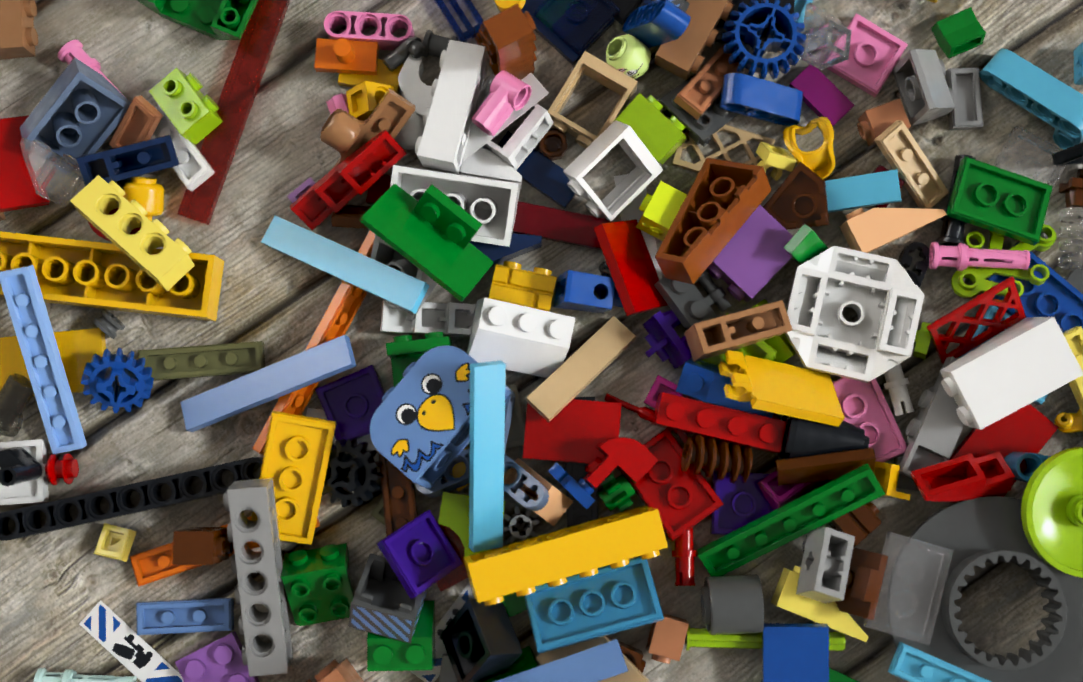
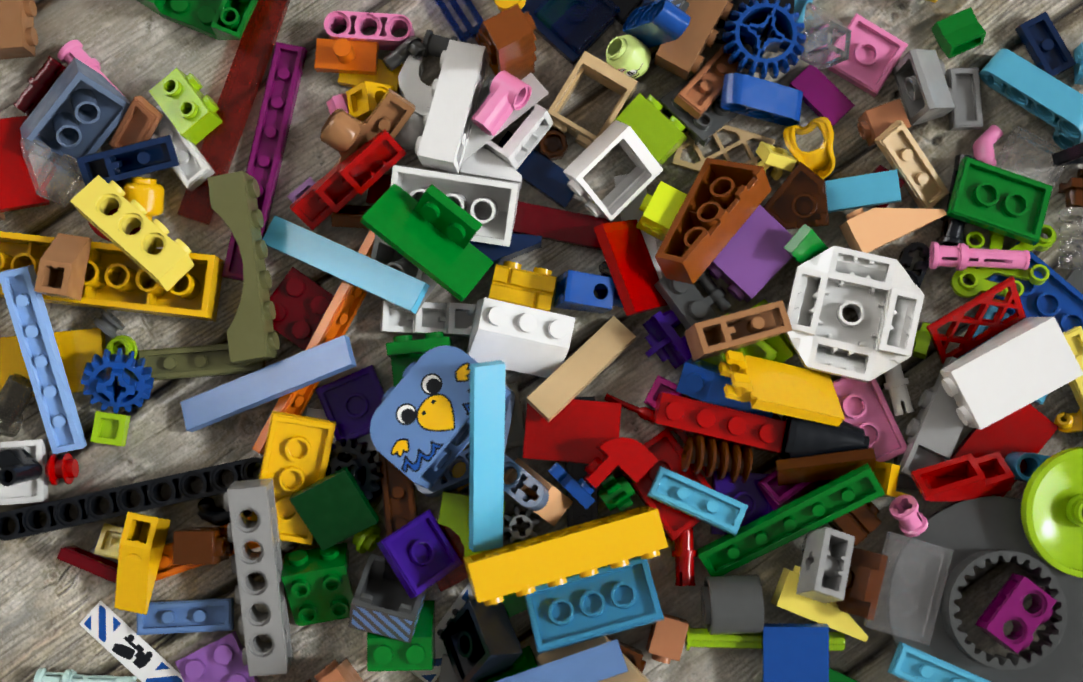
(39, 85): none -> dark red pin
(64, 267): none -> medium nougat slope
(89, 562): none -> dark red tile
(110, 428): none -> lime plate
(119, 342): none -> lime plate
(139, 560): none -> yellow slope
(212, 513): none -> black arm
(252, 329): none -> olive arch
(270, 138): none -> magenta tile
(299, 307): none -> dark red plate
(334, 508): none -> dark green tile
(367, 539): none -> lime plate
(697, 500): none -> medium azure tile
(906, 511): none -> bright pink bush
(983, 146): none -> bright pink arm
(1009, 606): none -> magenta brick
(1045, 45): none -> dark blue plate

